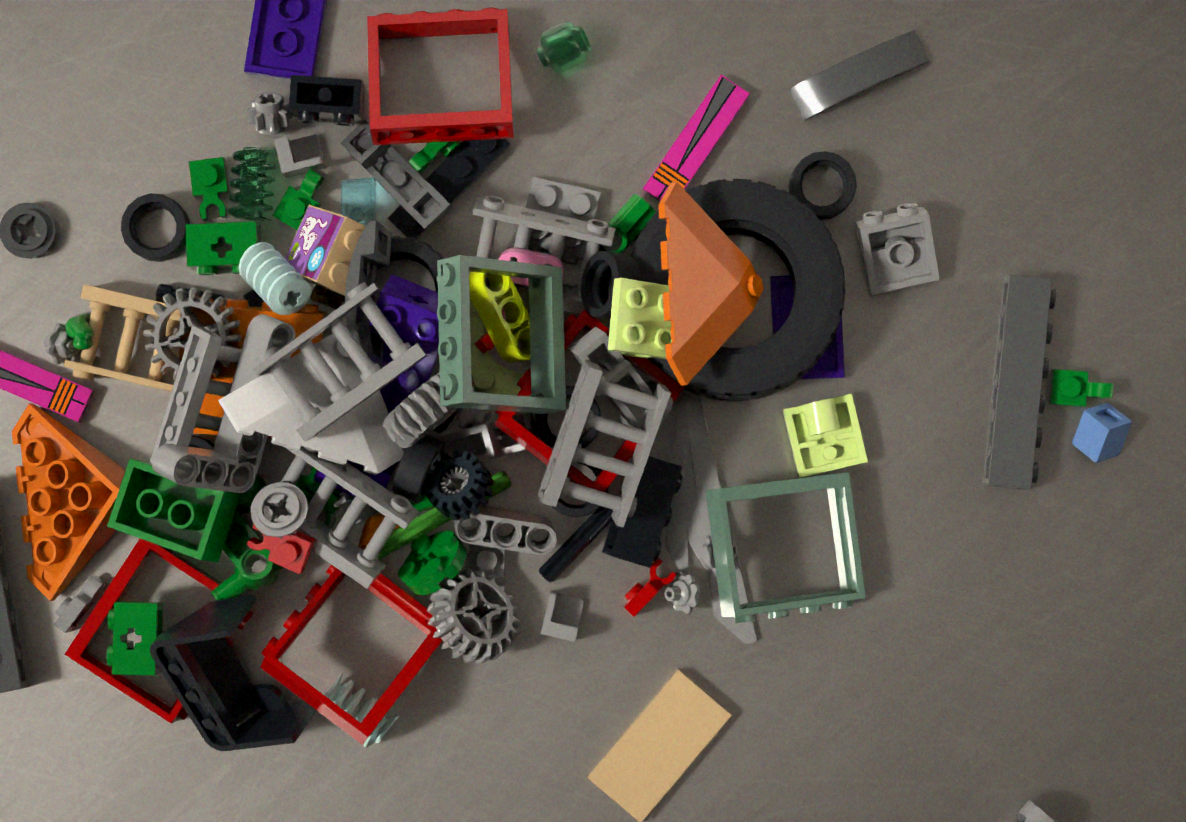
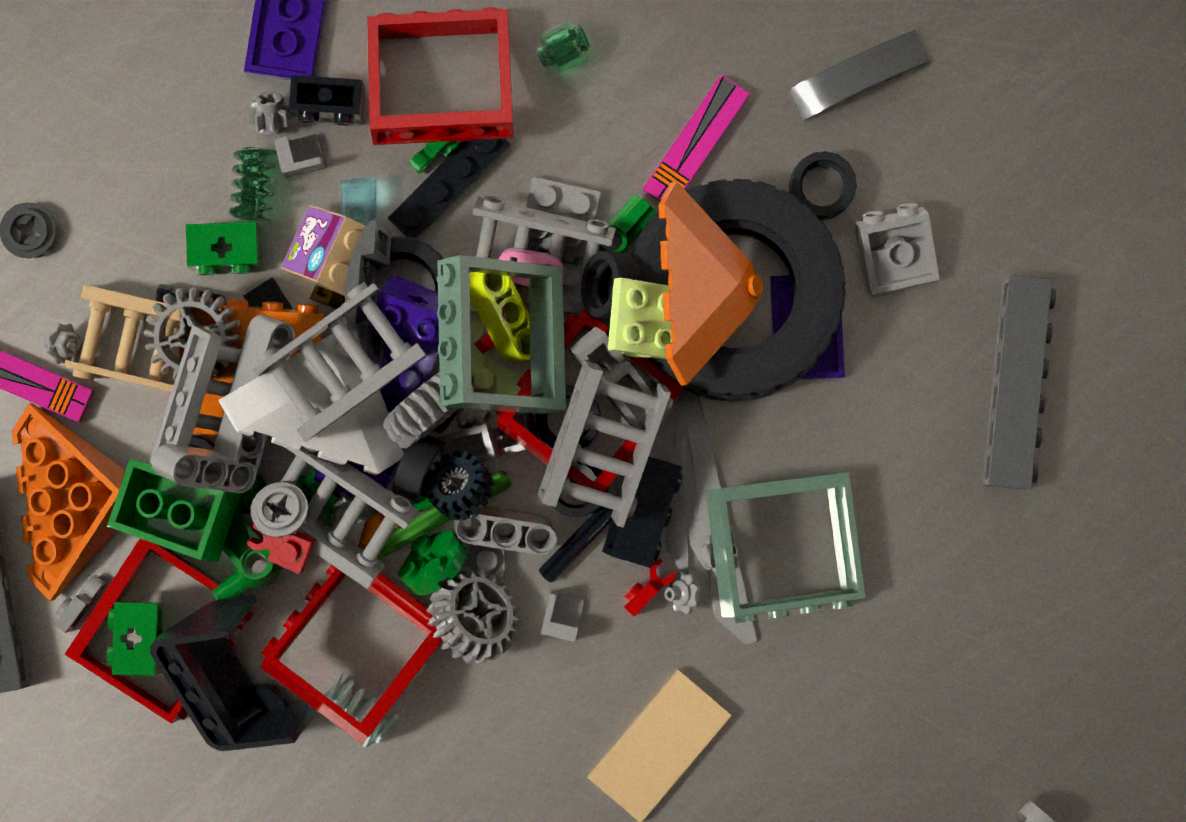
(80, 330): green arm -> none
(131, 215): black tyre -> none
(209, 181): green plate -> none
(274, 279): light aqua piece -> none
(295, 202): green plate -> none
(397, 177): dark grey slope -> none
(825, 435): yellowish green plate -> none
(1073, 388): green plate -> none
(1101, 432): medium blue panel -> none

